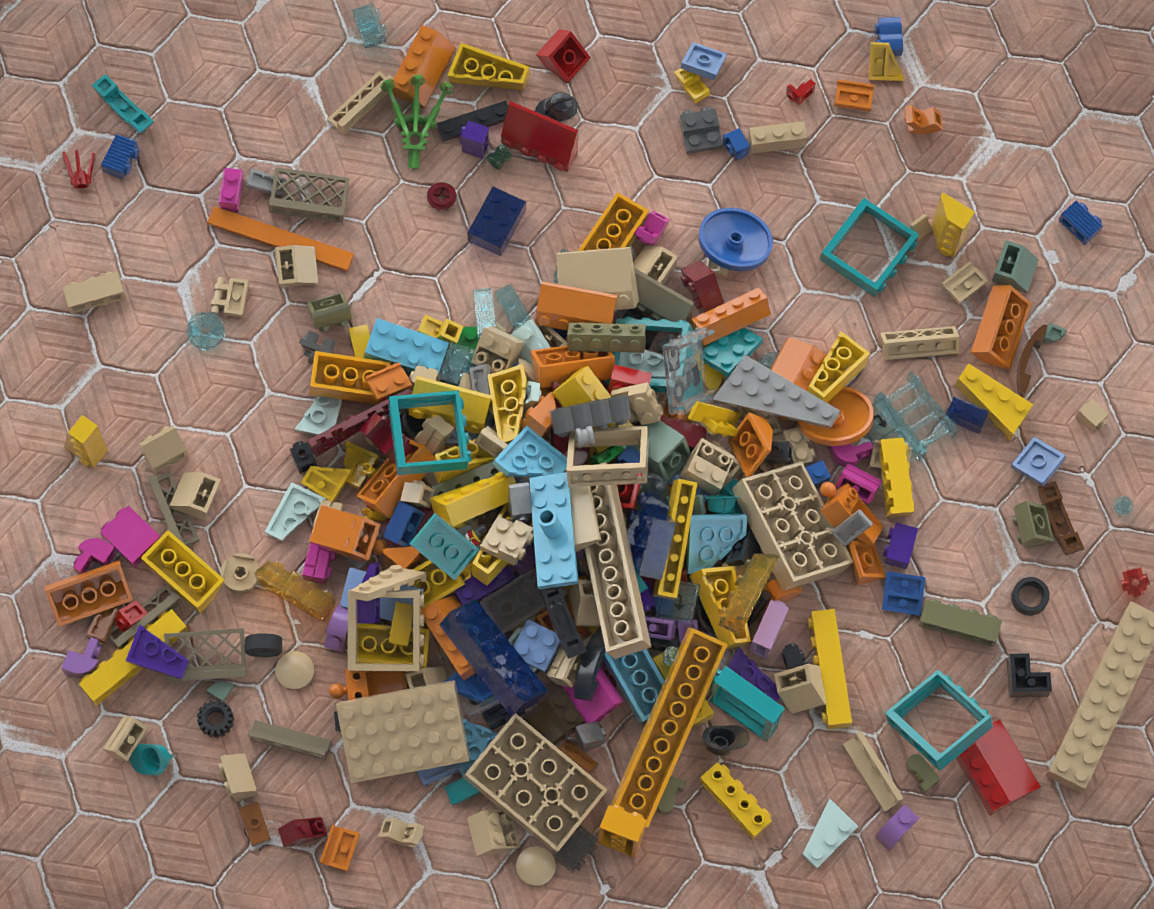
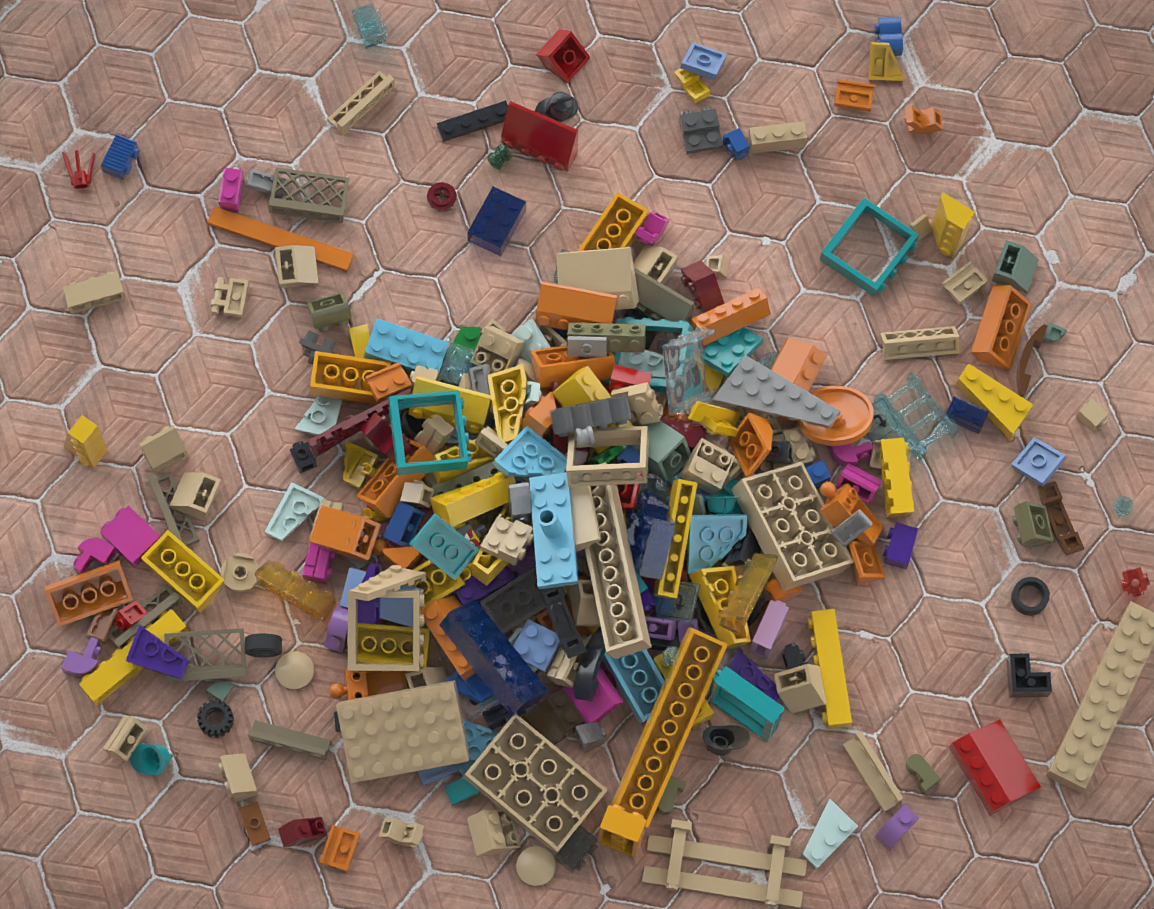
(122, 104): teal slope -> none
(206, 320): clear light blue plate -> none
(326, 481): yellow wing -> none
(401, 624): yellow slope -> none
(415, 117): bright green piece -> none
(425, 57): orange slope -> none
(446, 330): yellow brick -> none
(474, 139): dark purple brick -> none
(484, 309): clear light blue tile -> none
(486, 69): yellow wedge -> none
(512, 306): clear light blue tile -> none
(578, 756): dark orange plate -> none
(587, 346): none -> light grey plate
(735, 239): dish -> none
(735, 800): yellow brick -> none
(774, 863): none -> tan fence
(802, 92): red bracket -> none
(838, 368): yellow wedge -> none
(903, 593): blue slope -> none
(920, 693): teal window -> none
(959, 622): olive brick -> none
(1081, 222): blue brick -> none

